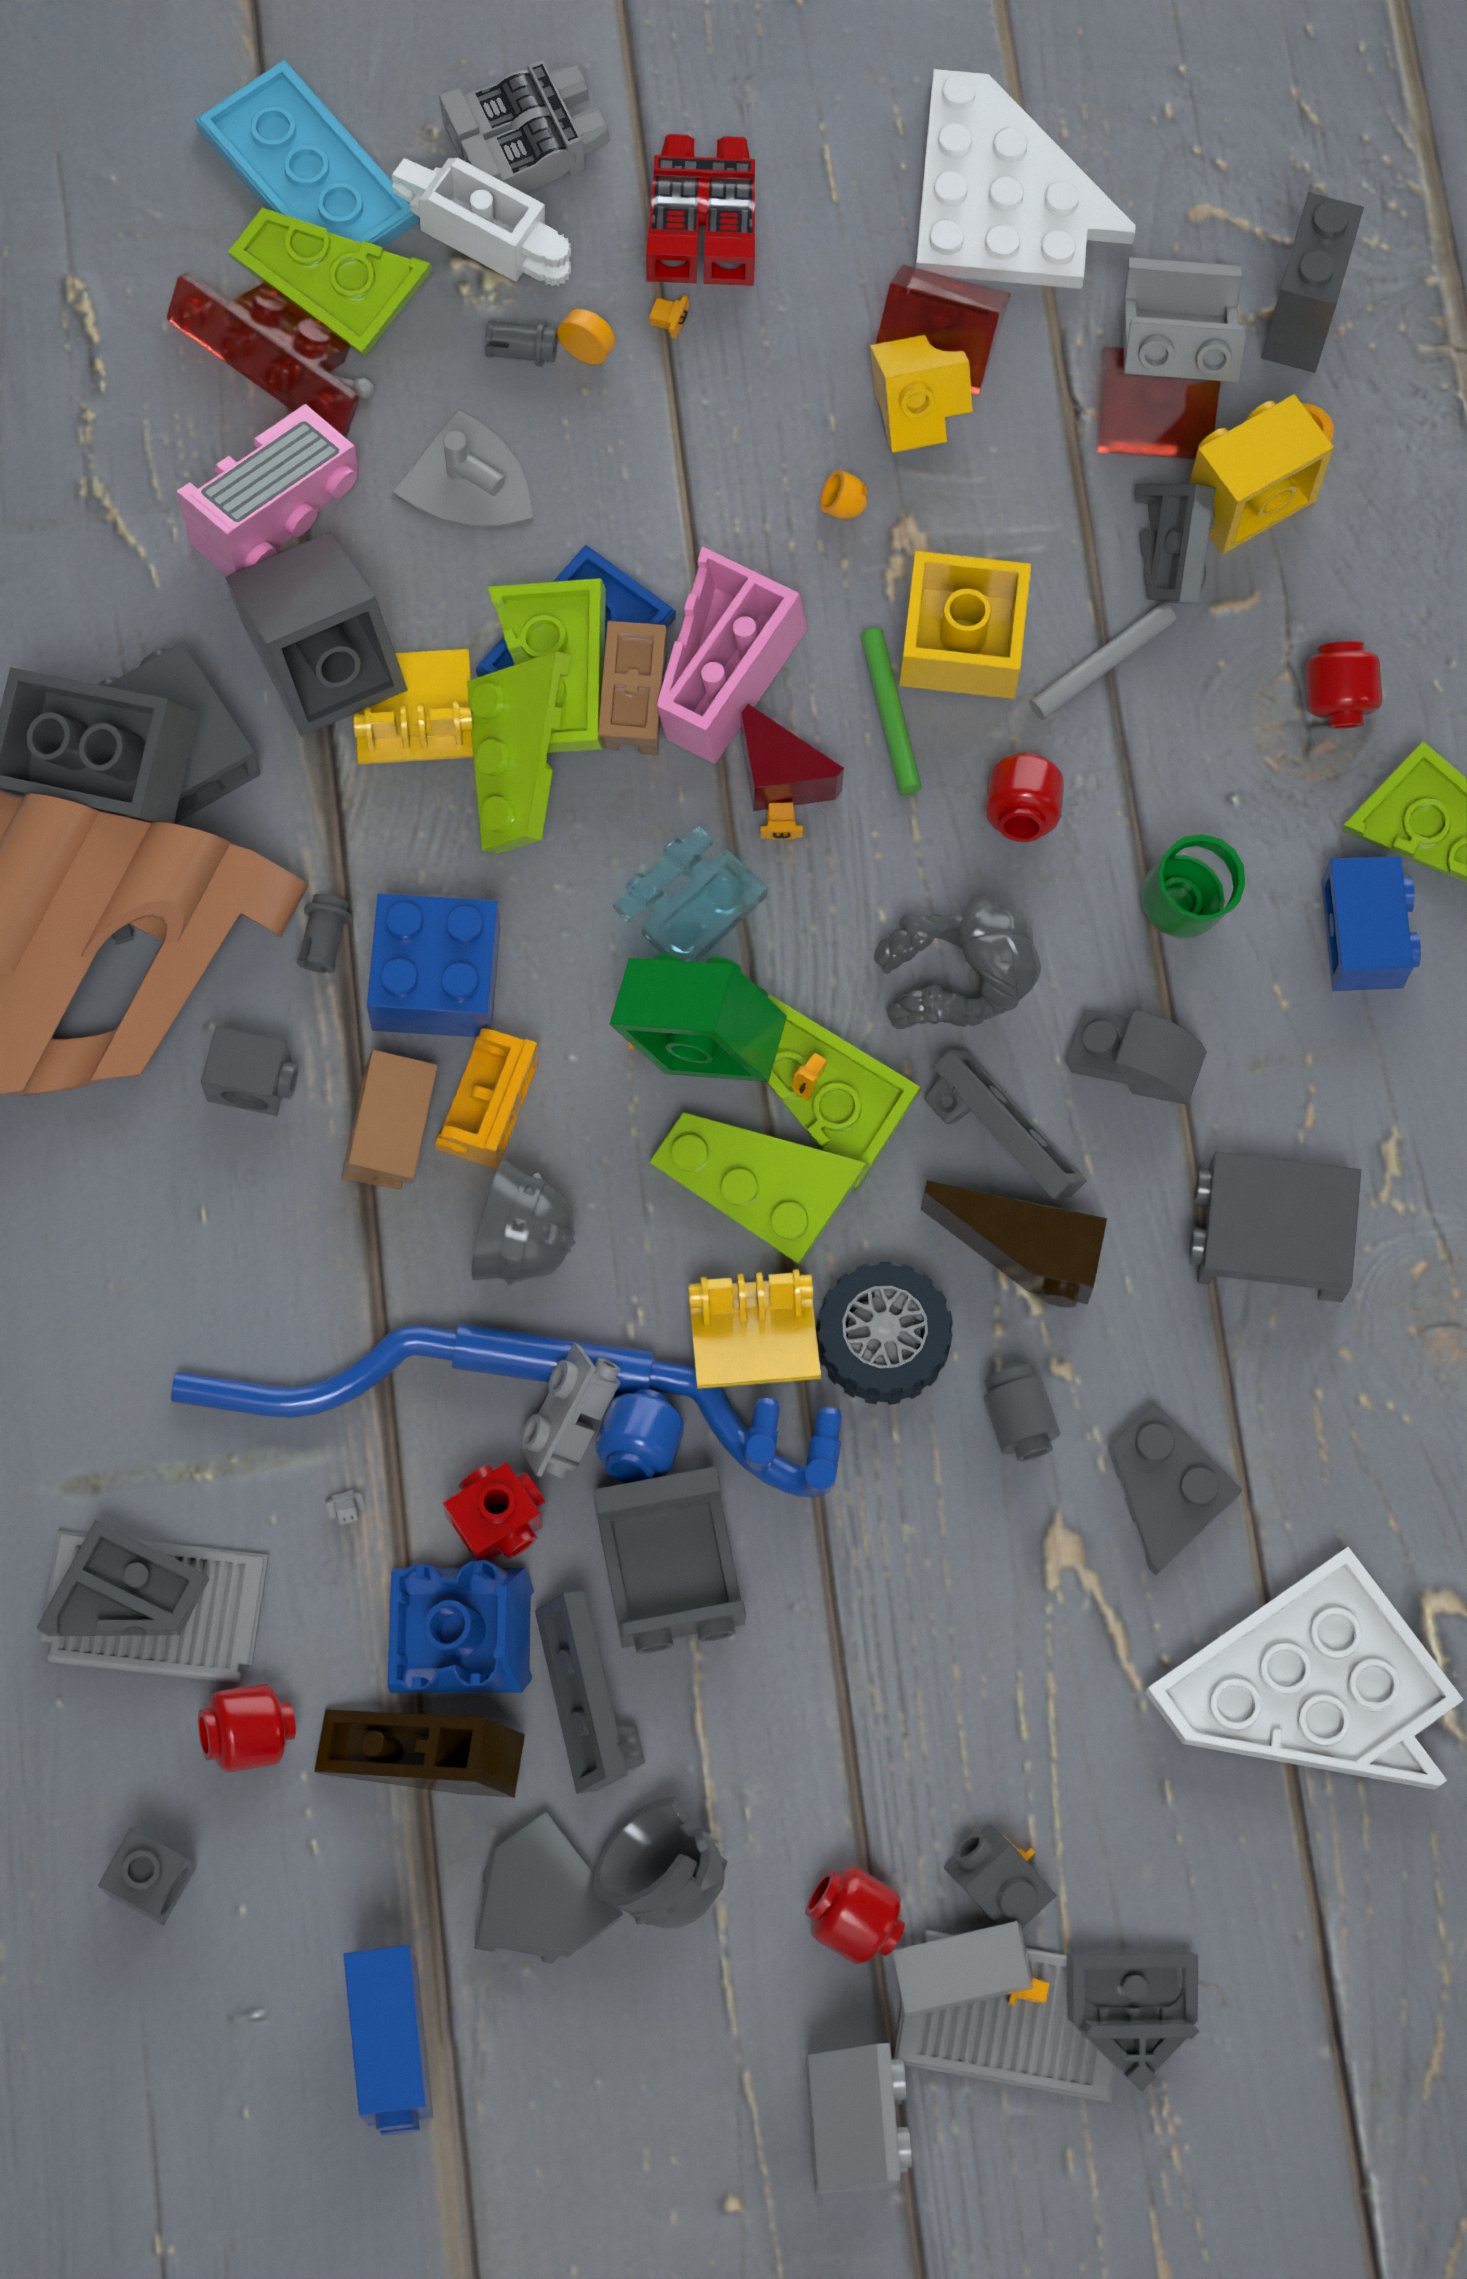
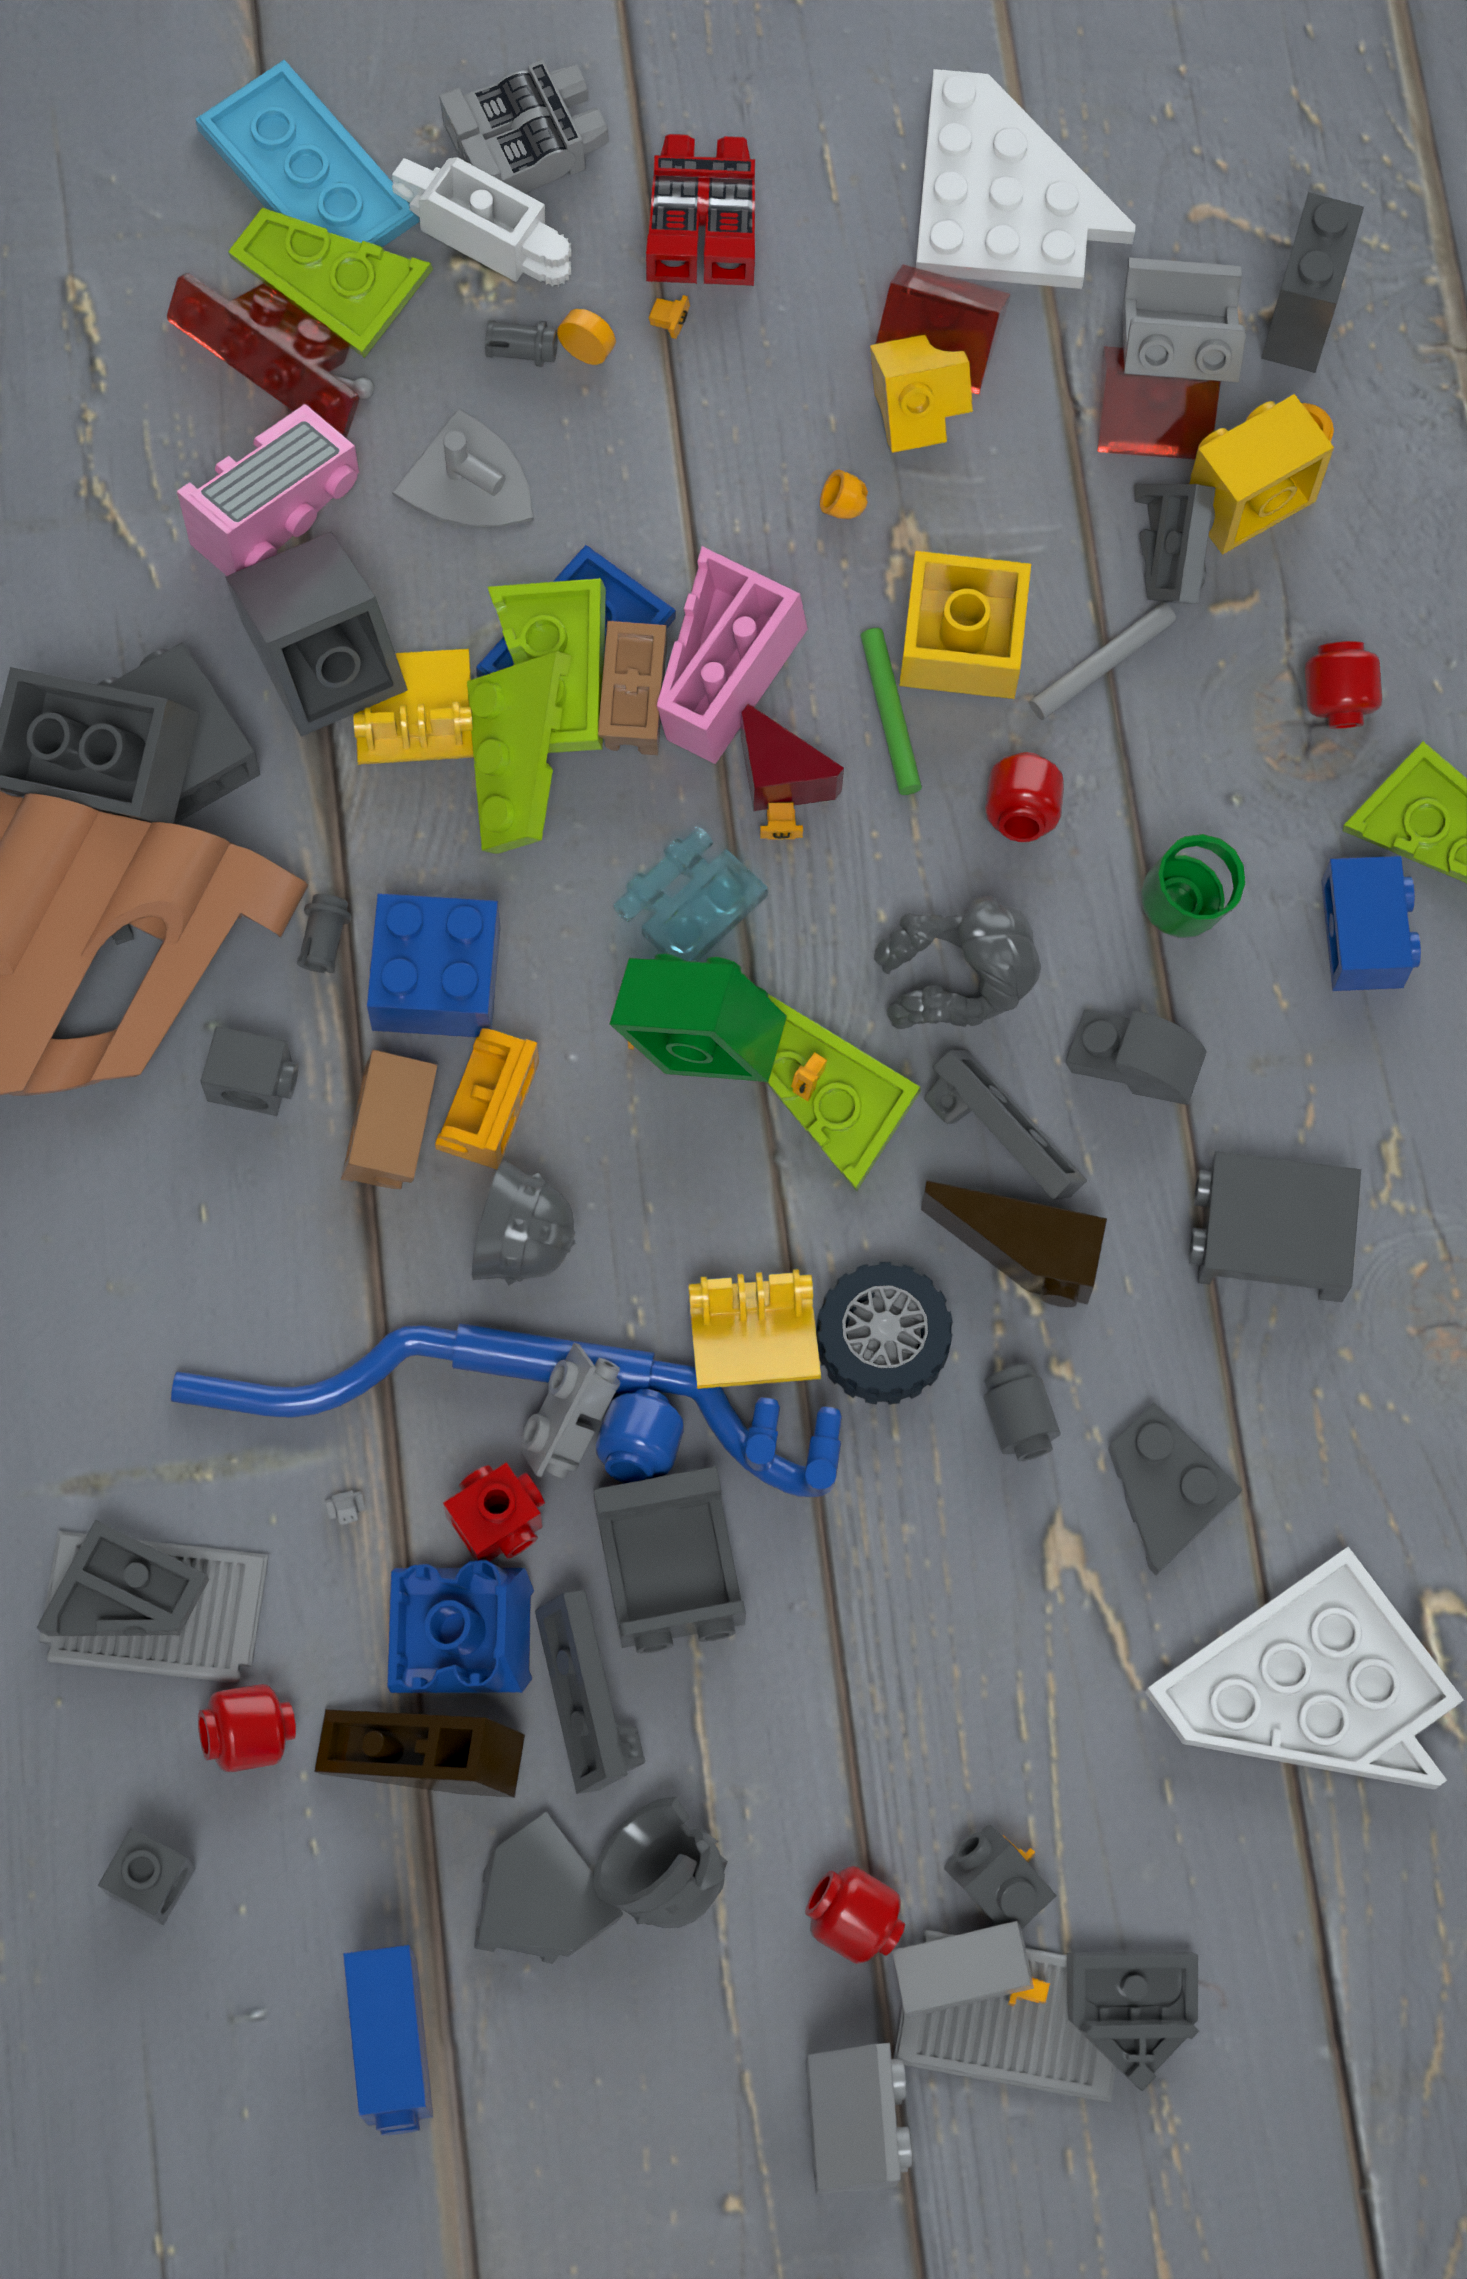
(760, 1181): lime wing -> none

